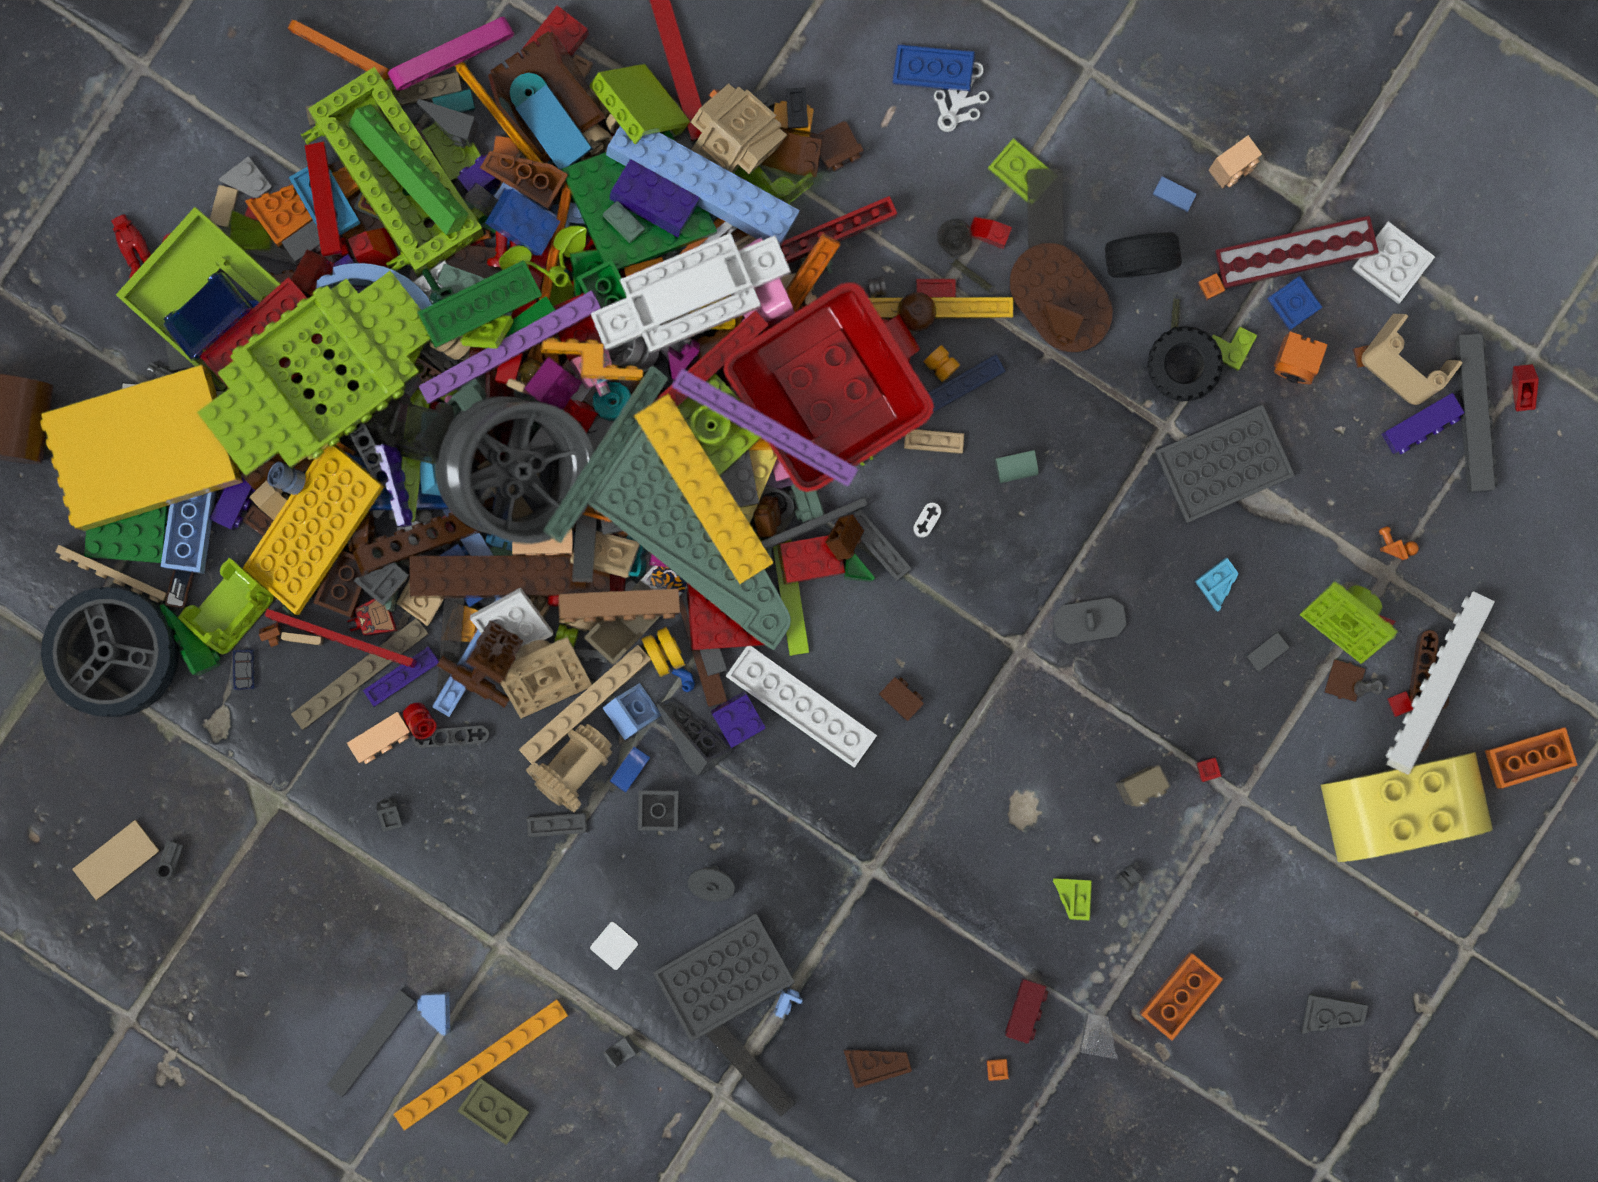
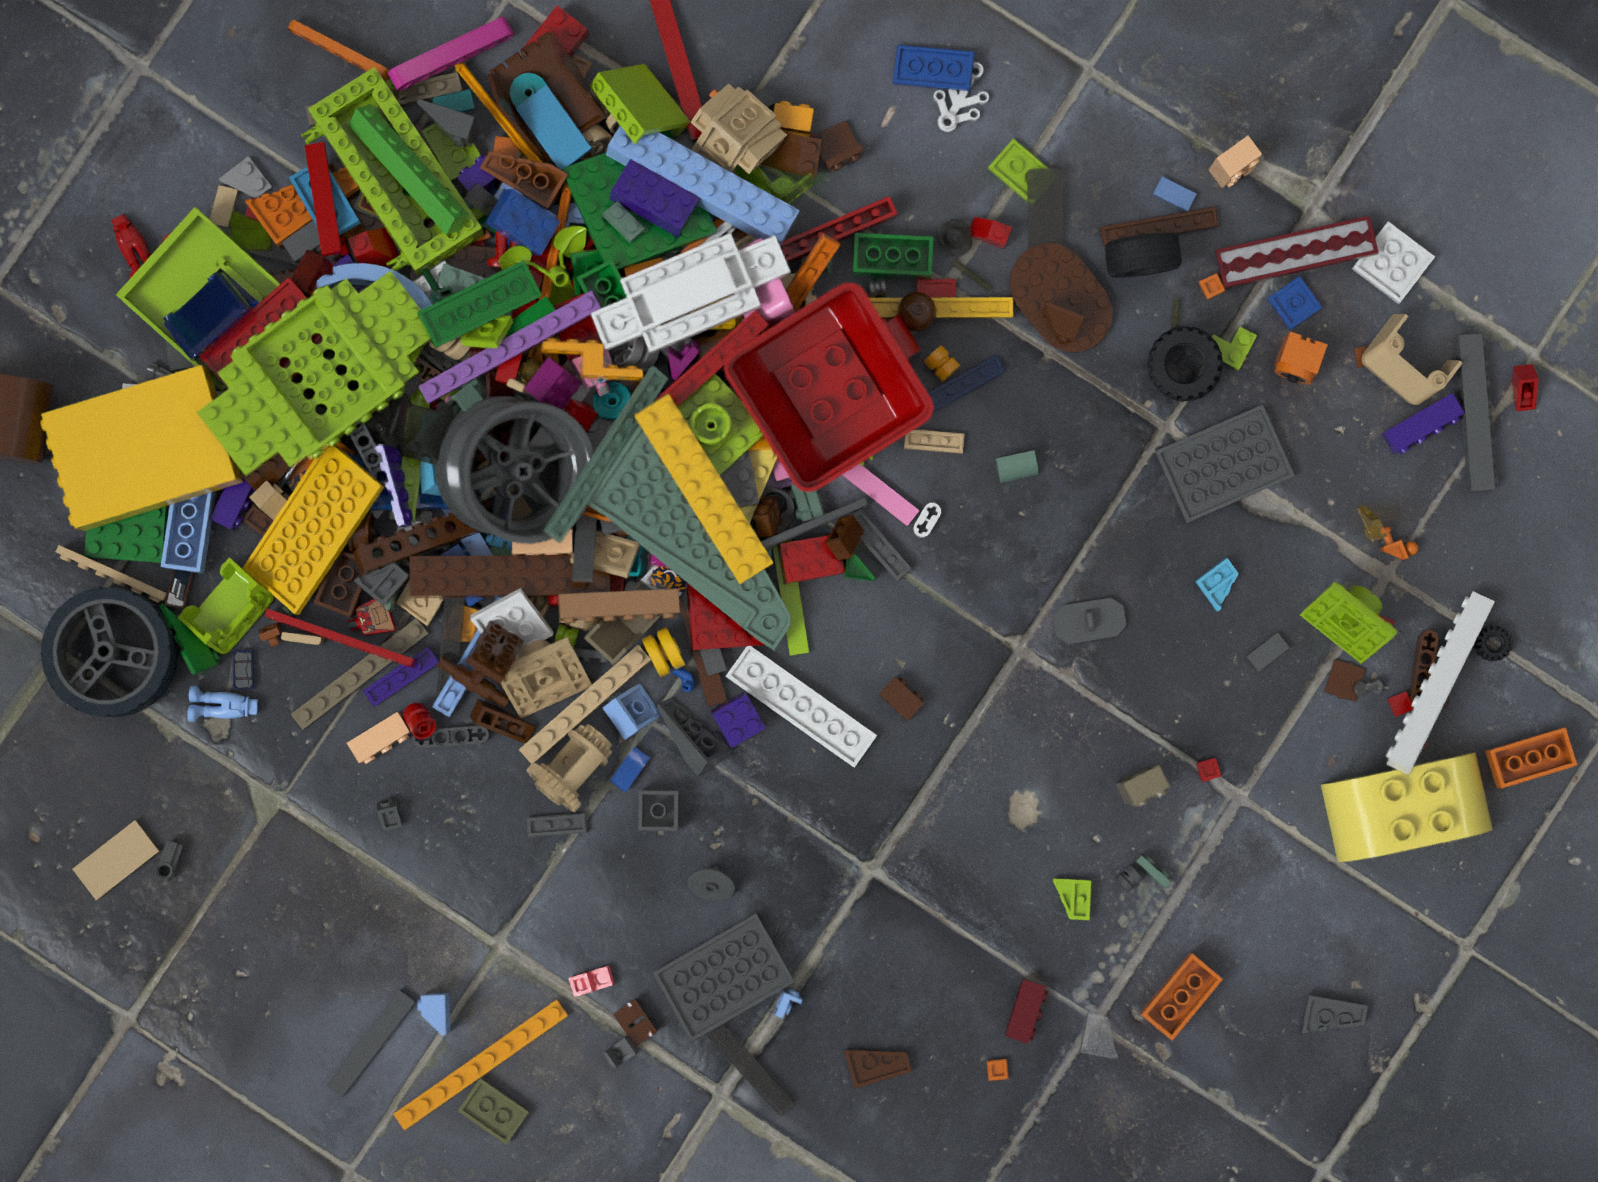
(232, 705): none -> light blue piece
(286, 478): sand blue wheel -> none
(501, 721): none -> reddish brown slope
(591, 981): none -> coral slope
(614, 945): white sticker -> none
(629, 1014): none -> reddish brown piece
(765, 427): medium lavender plate -> none
(796, 108): black plate -> none
(881, 494): none -> bright pink tile
(893, 256): none -> green brick
(1147, 864): none -> sand green plate
(1172, 223): none -> reddish brown tile
(1374, 528): none -> clear yellow wing
(1505, 640): none -> black tyre

